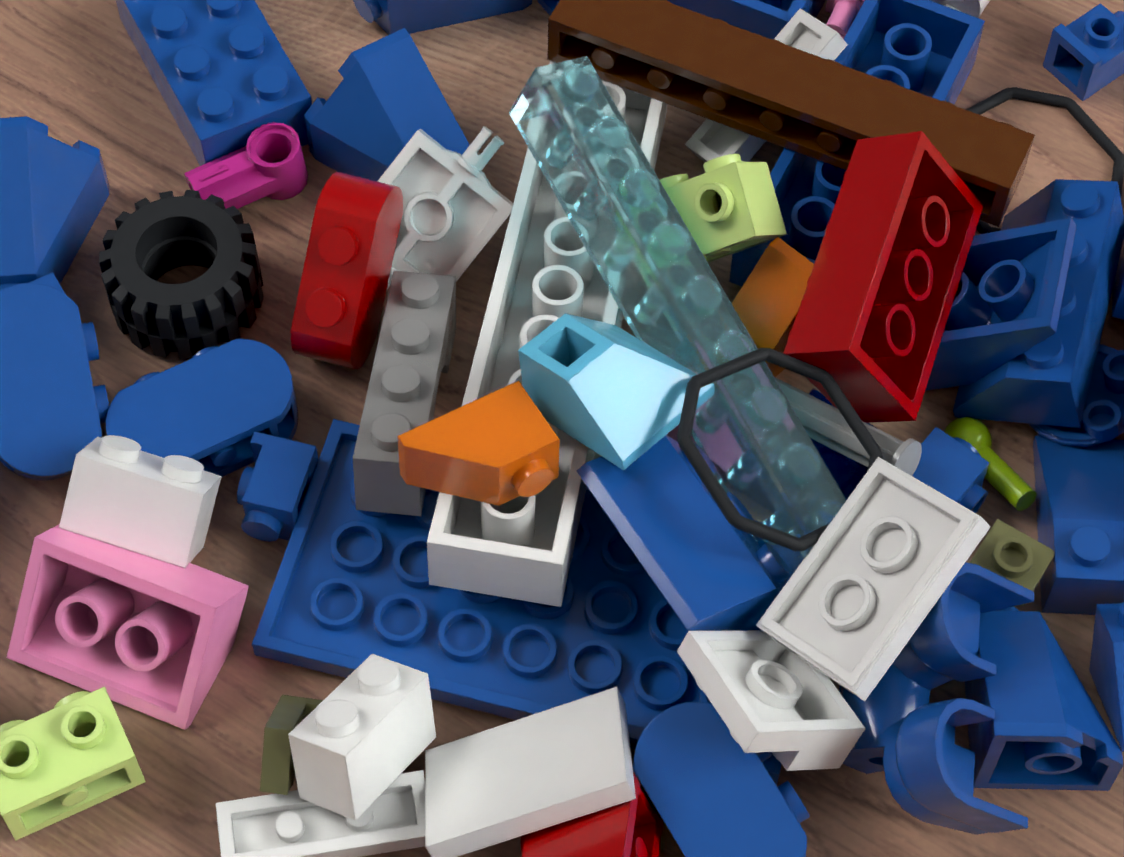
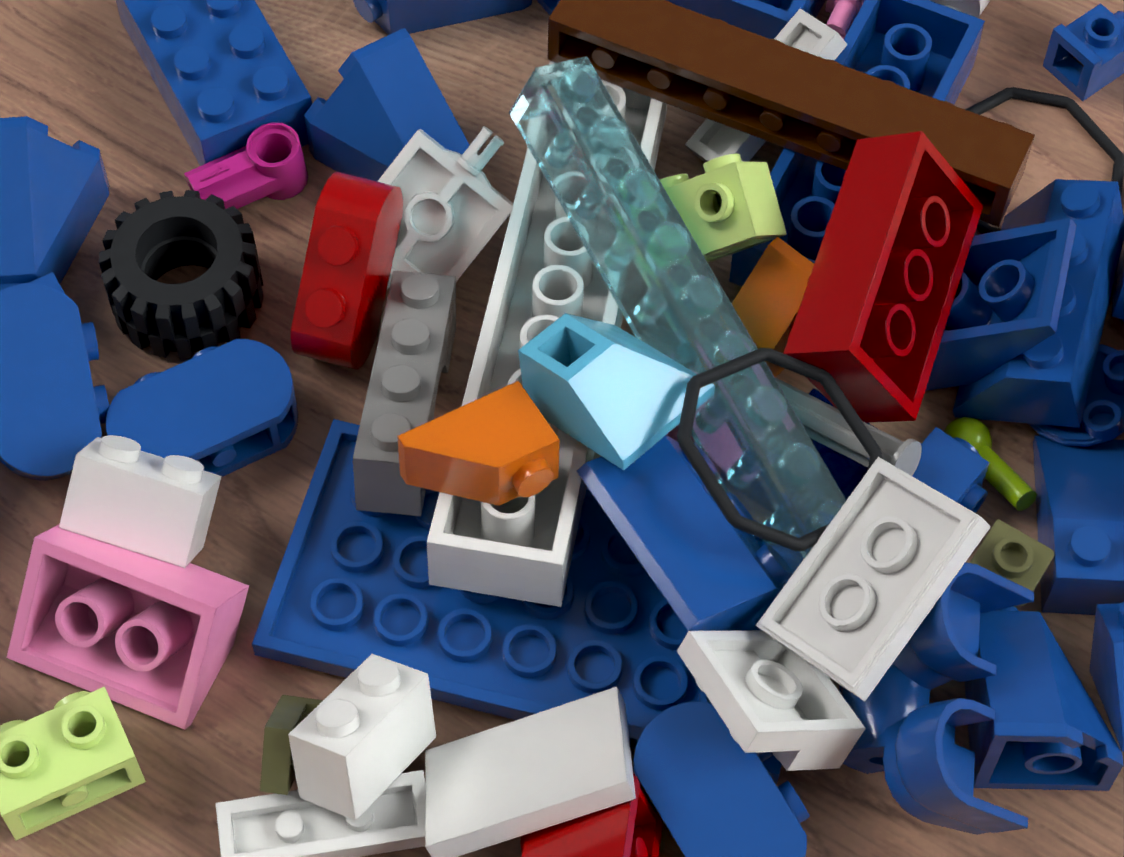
(275, 486): blue brick -> none

